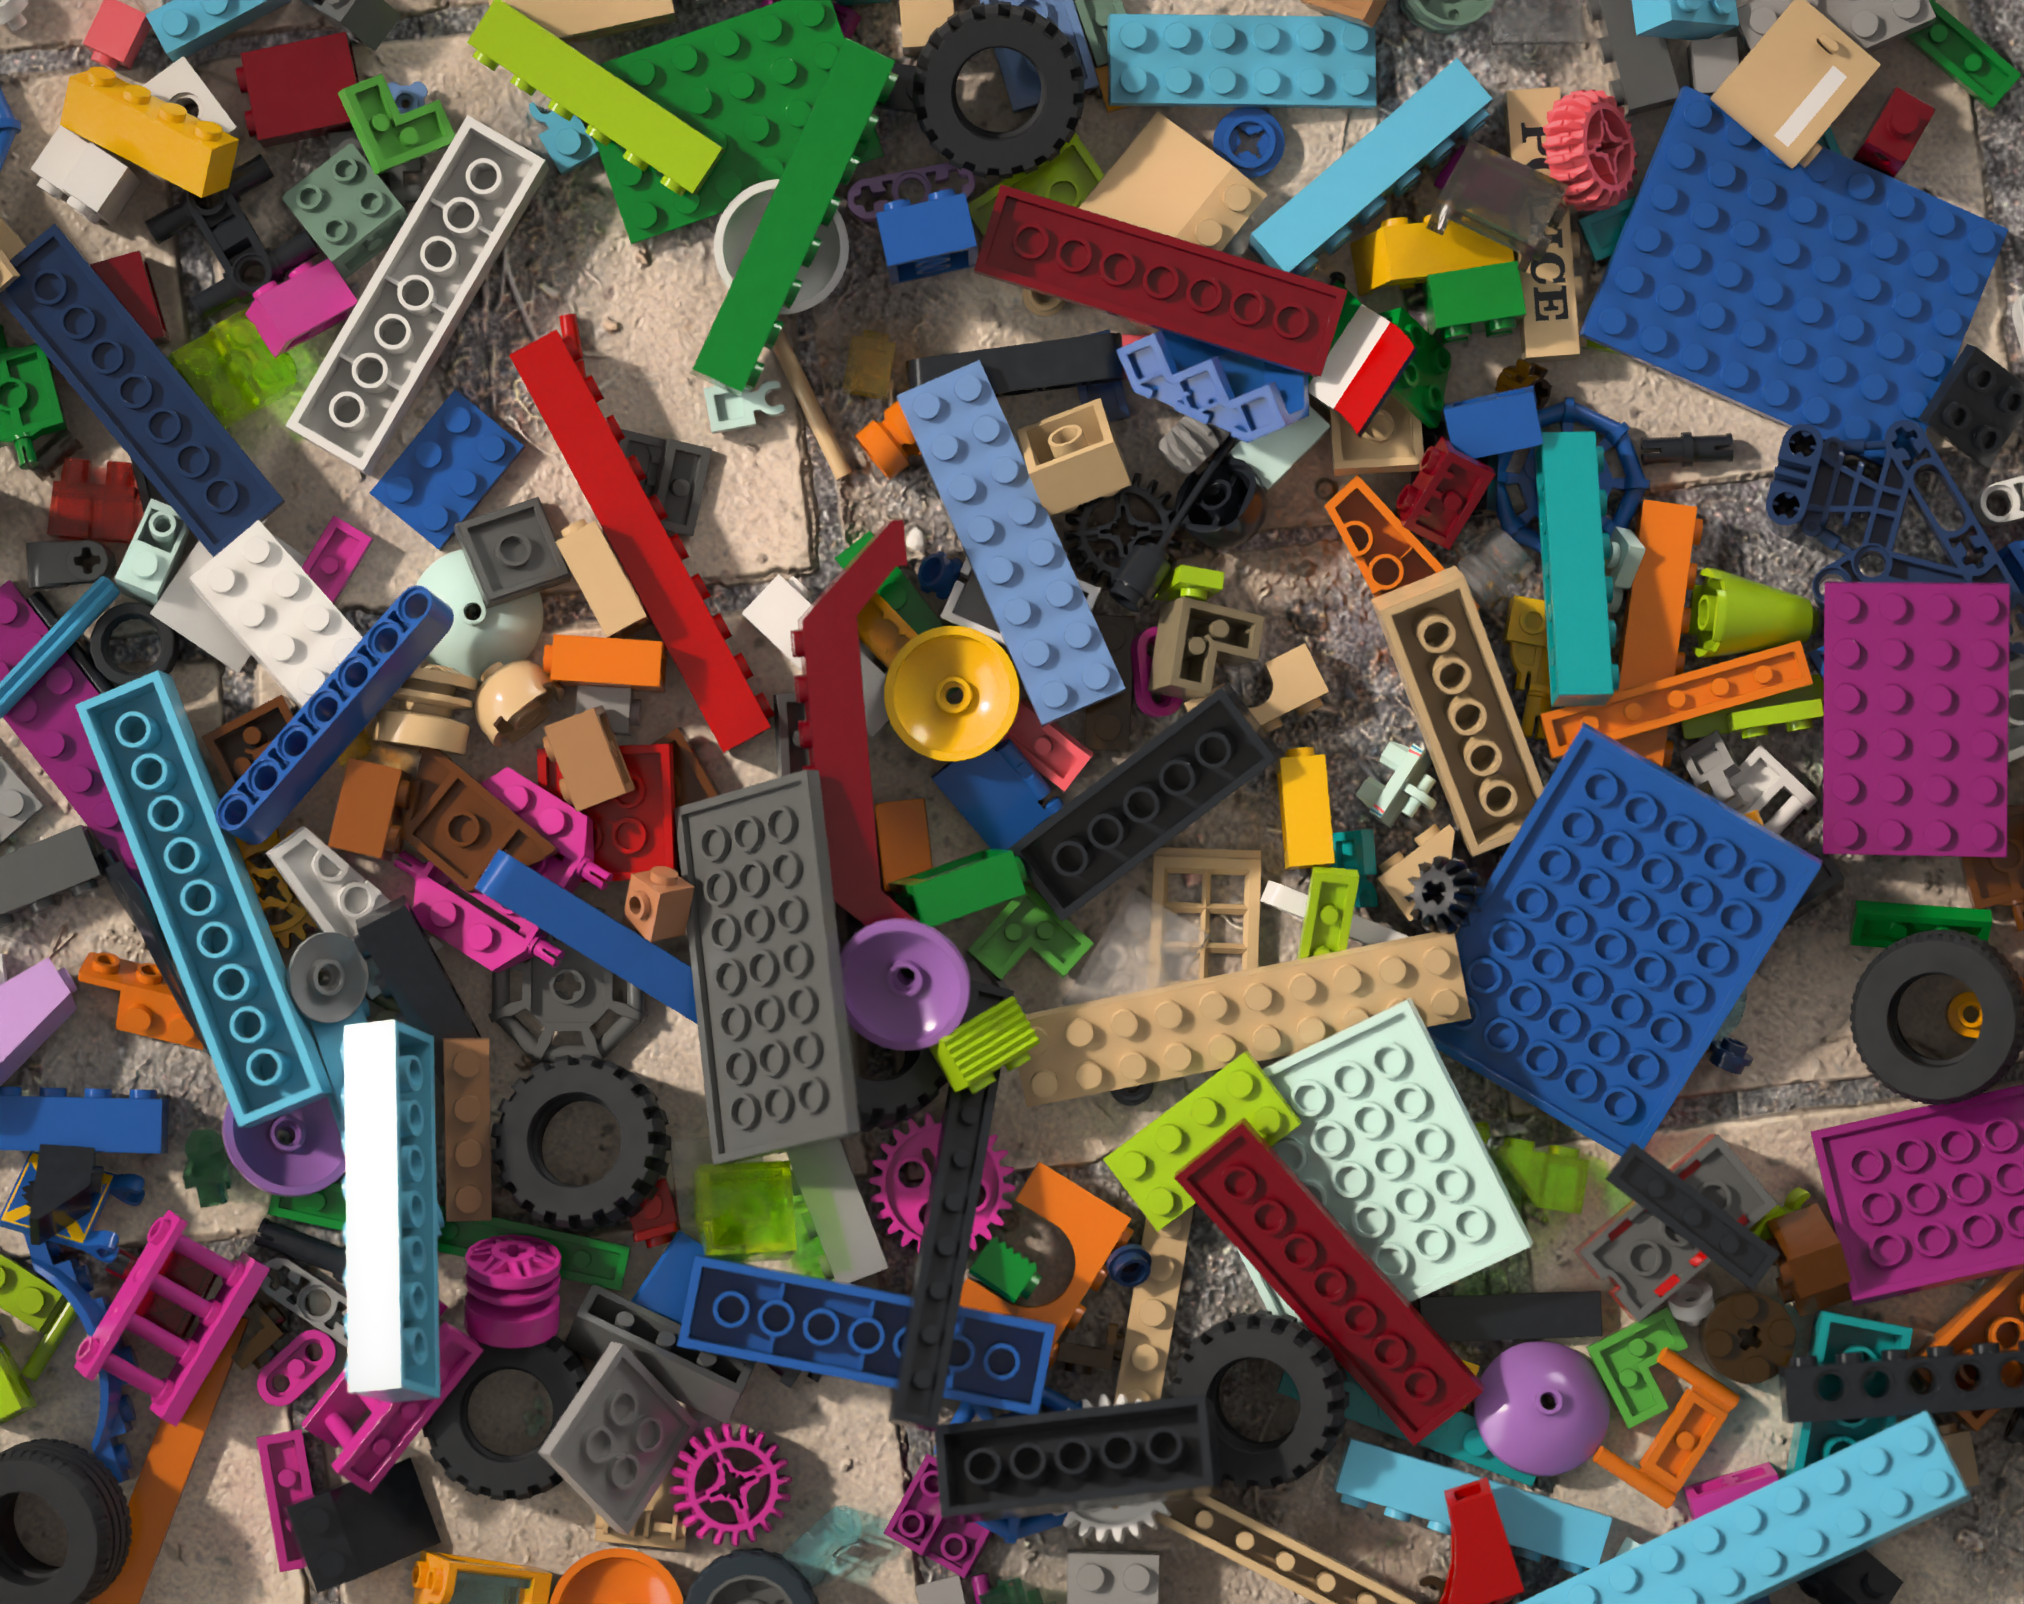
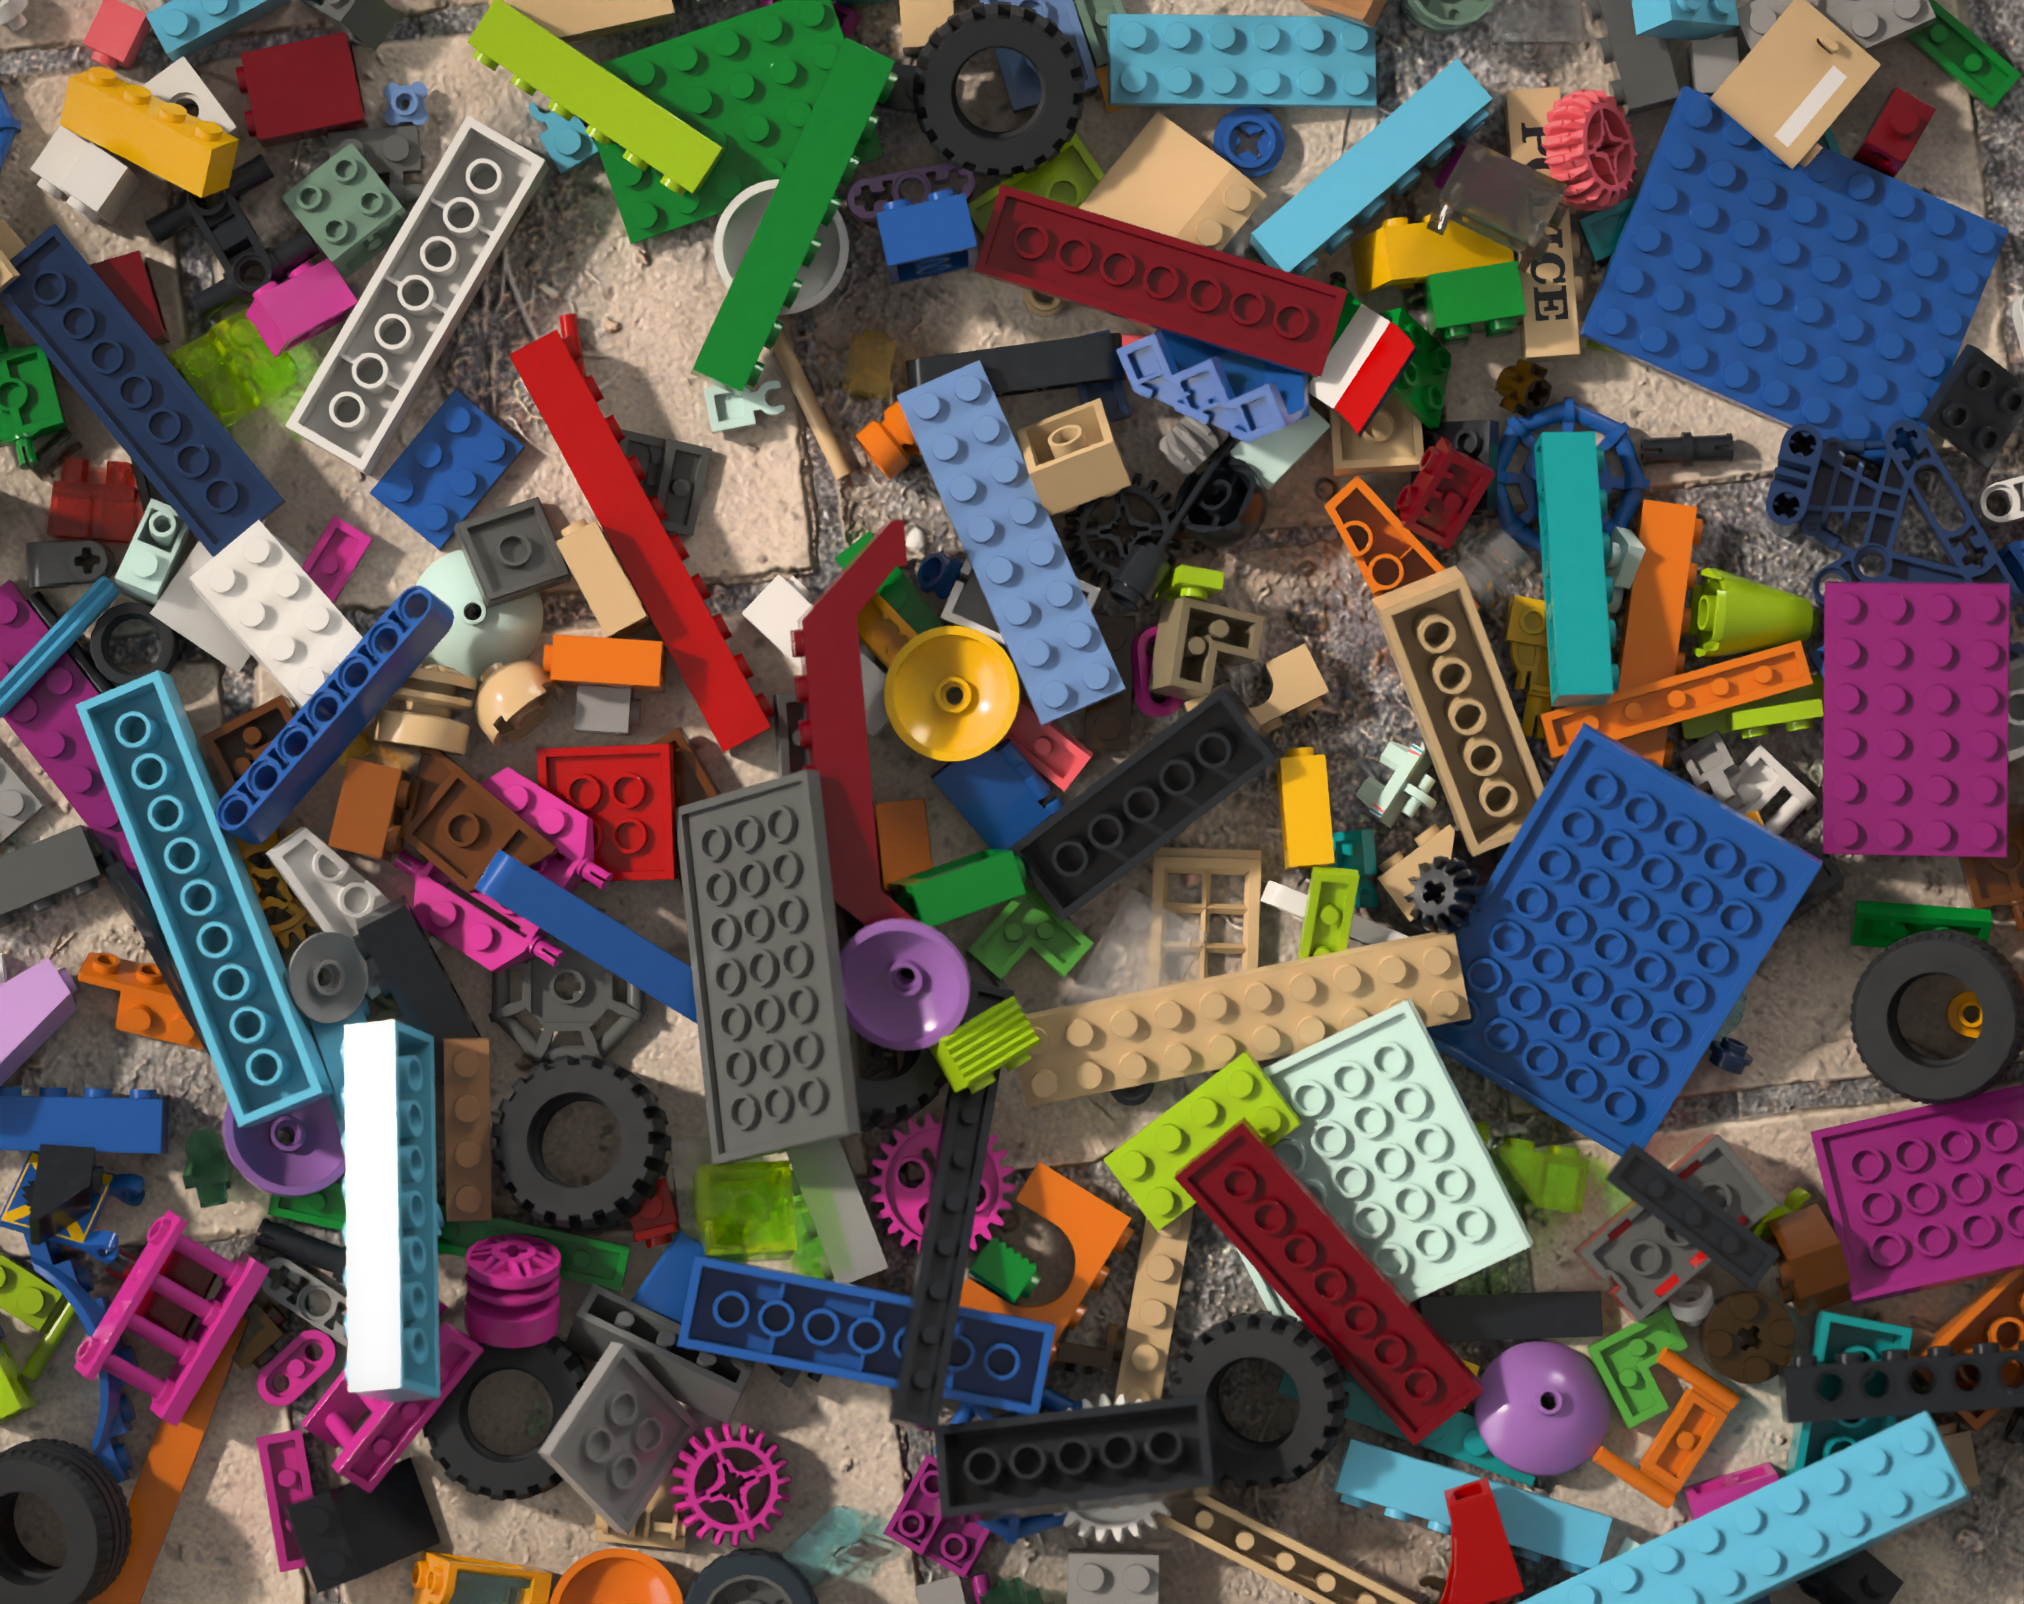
(386, 134): bright green plate -> none
(587, 758): medium nougat brick -> none
(658, 904): nougat brick -> none
(1129, 1265): dark blue plate -> none
(1494, 423): blue panel -> none

